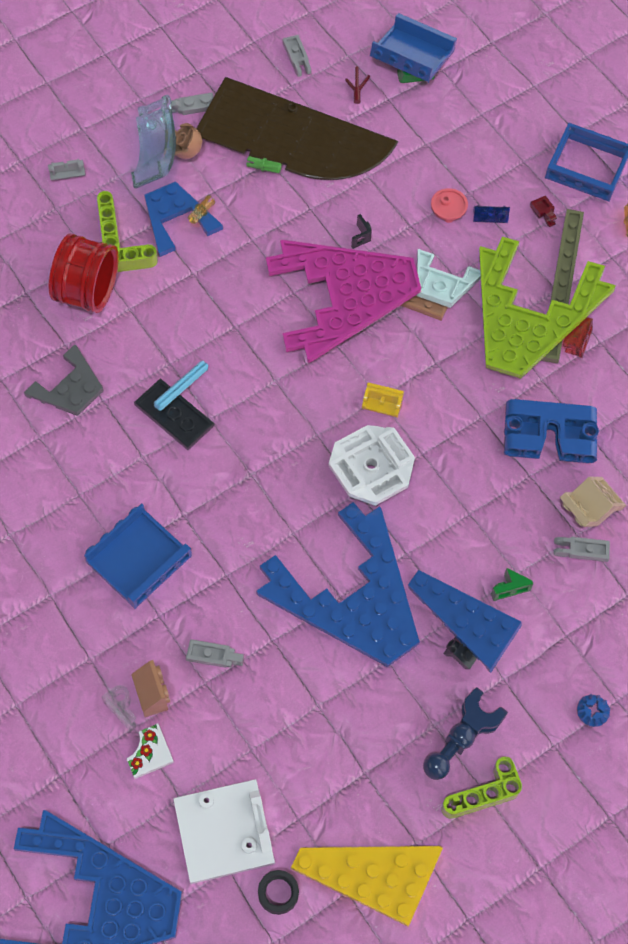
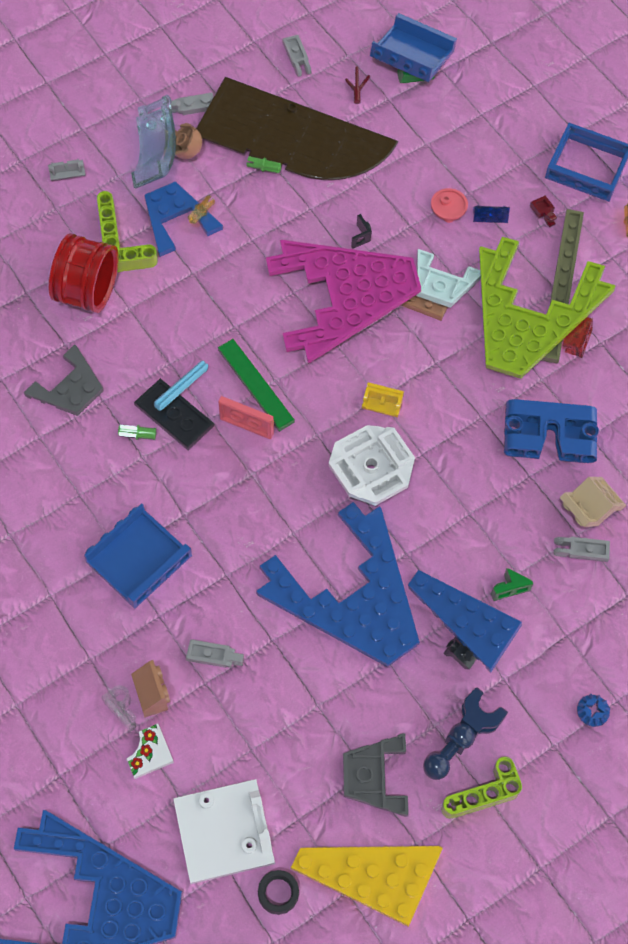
(137, 432): none -> bright green axle
(246, 417): none -> coral tile
(256, 384): none -> green tile
(366, 775): none -> dark grey wing

